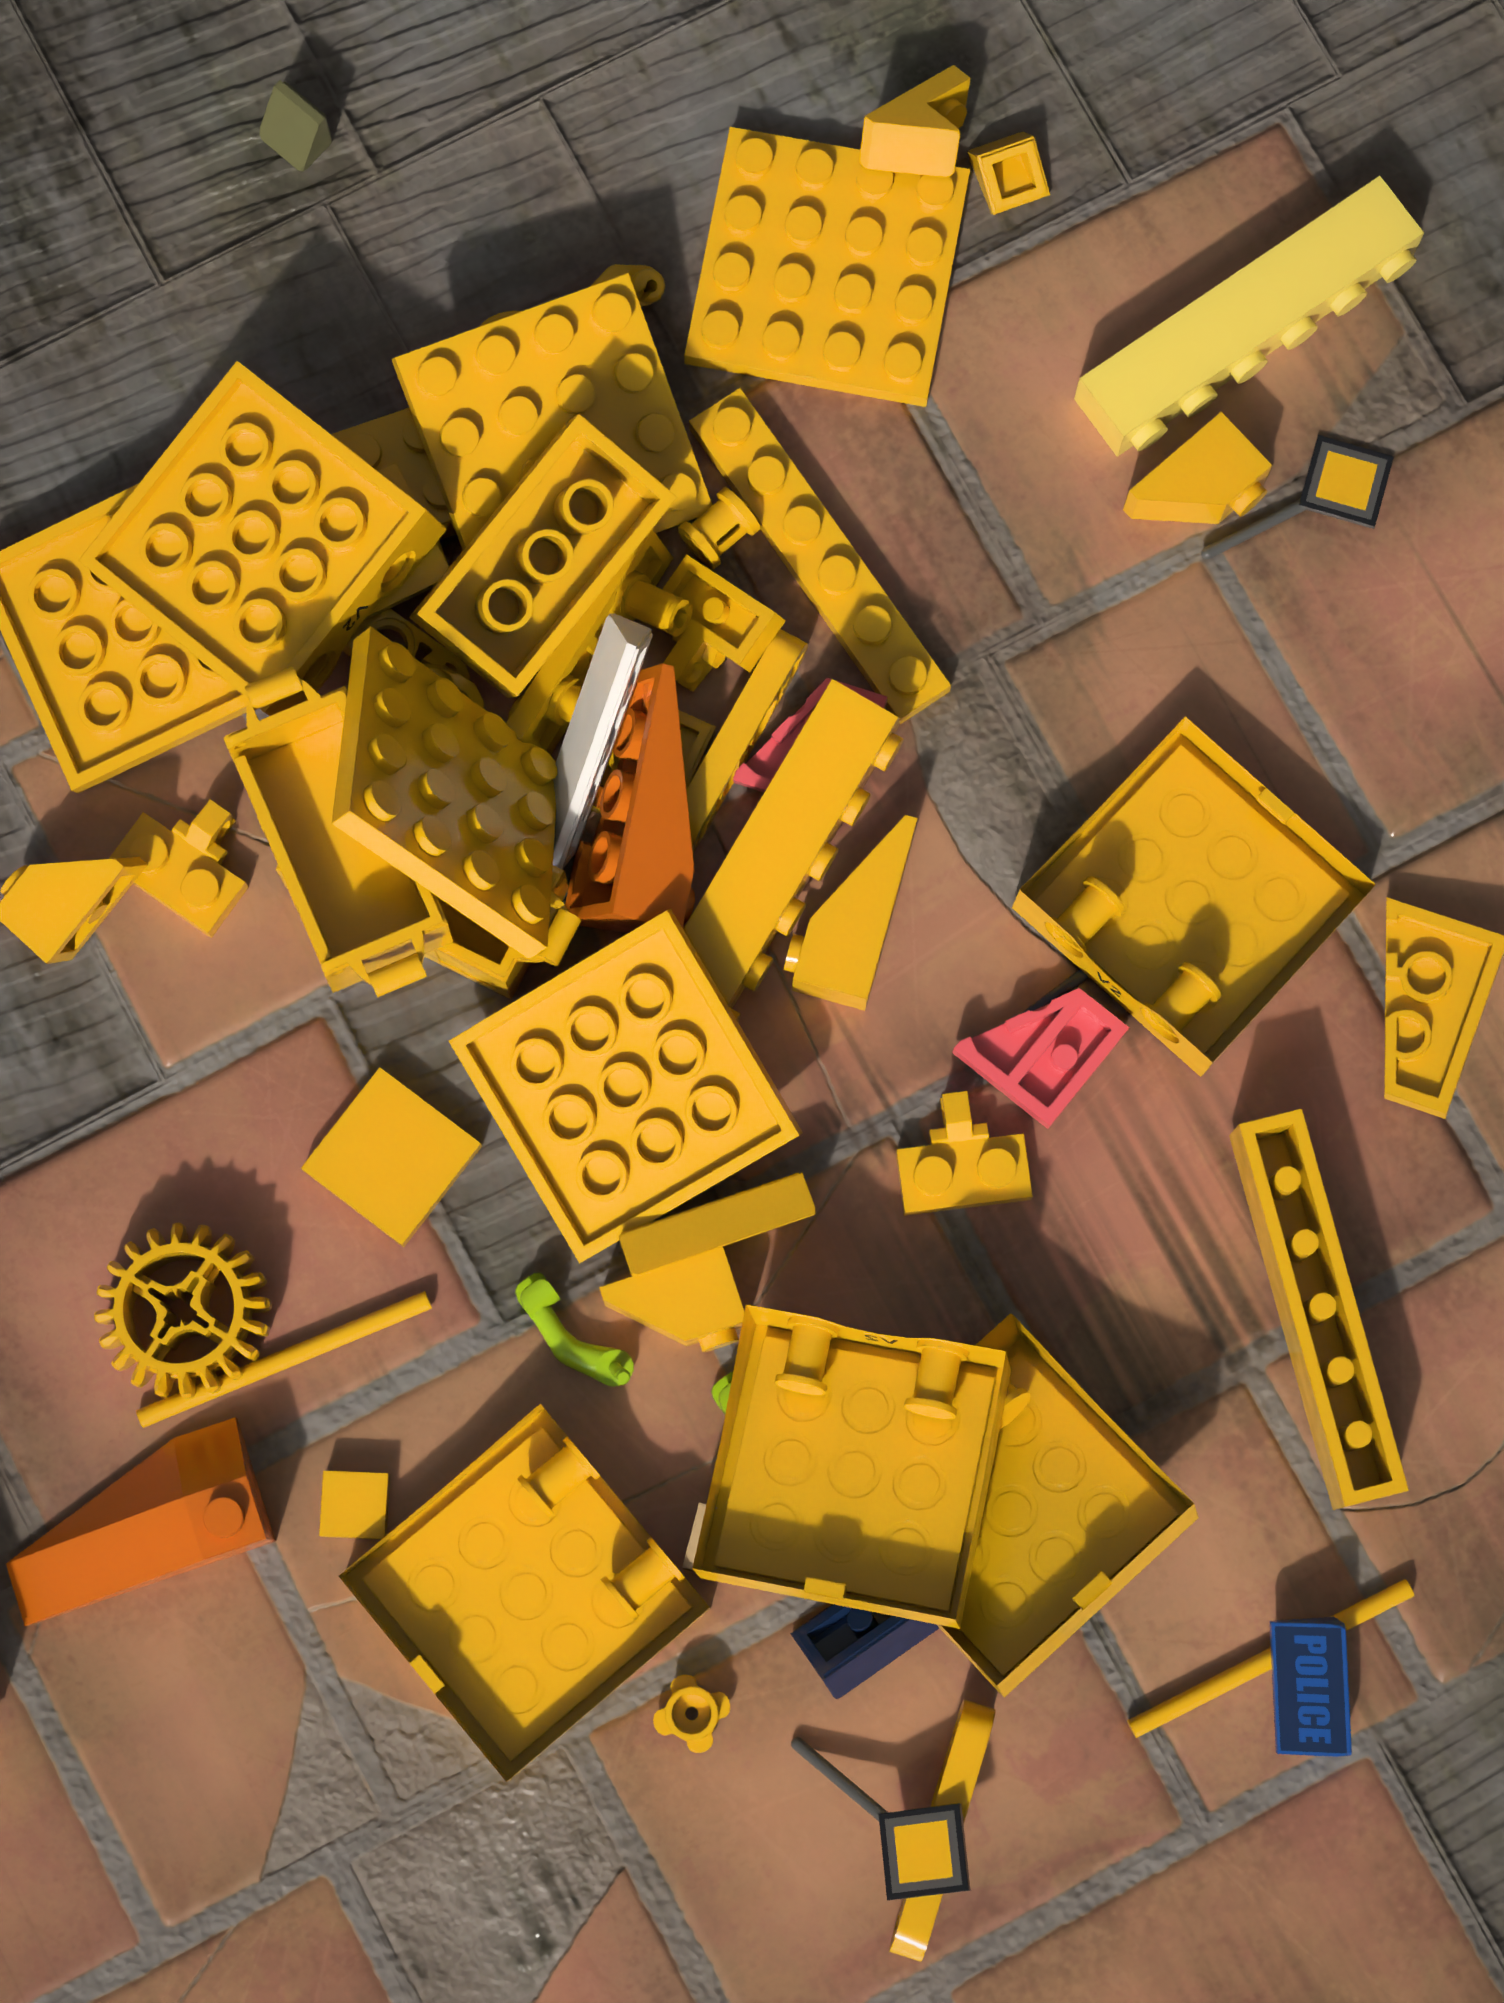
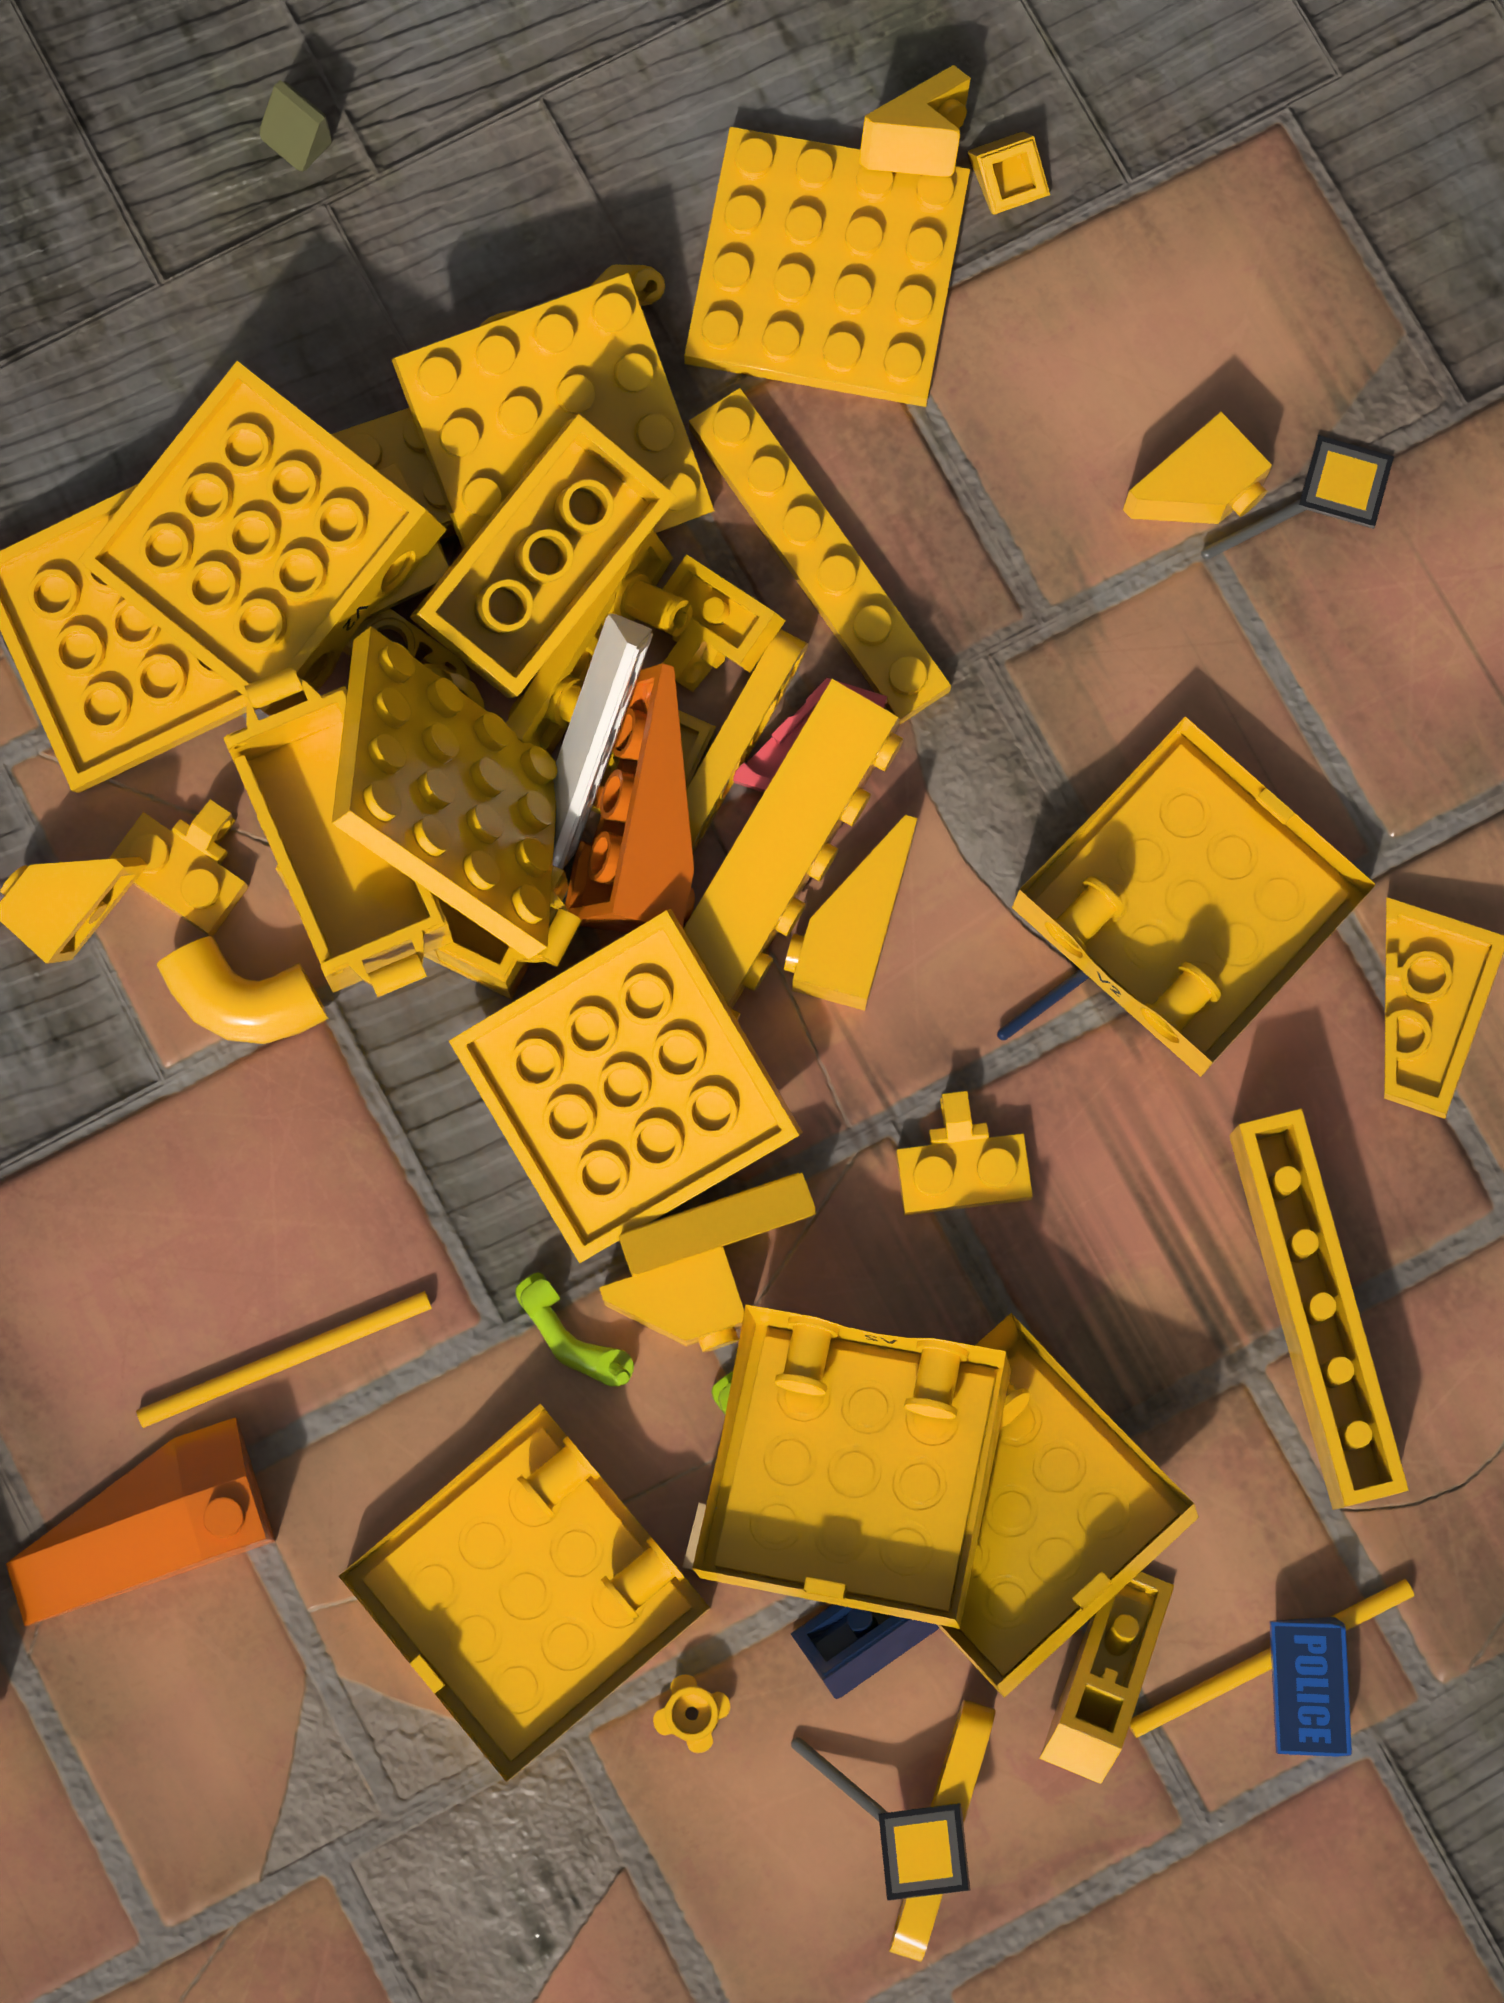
(165, 1336): yellow gear -> none
(237, 1006): none -> yellow cylinder
(354, 1505): yellow tile -> none
(391, 1157): yellow tile -> none
(719, 528): yellow bush -> none
(1045, 1053): coral wing -> none
(1107, 1679): none -> yellow slope
(1249, 317): light yellow brick -> none

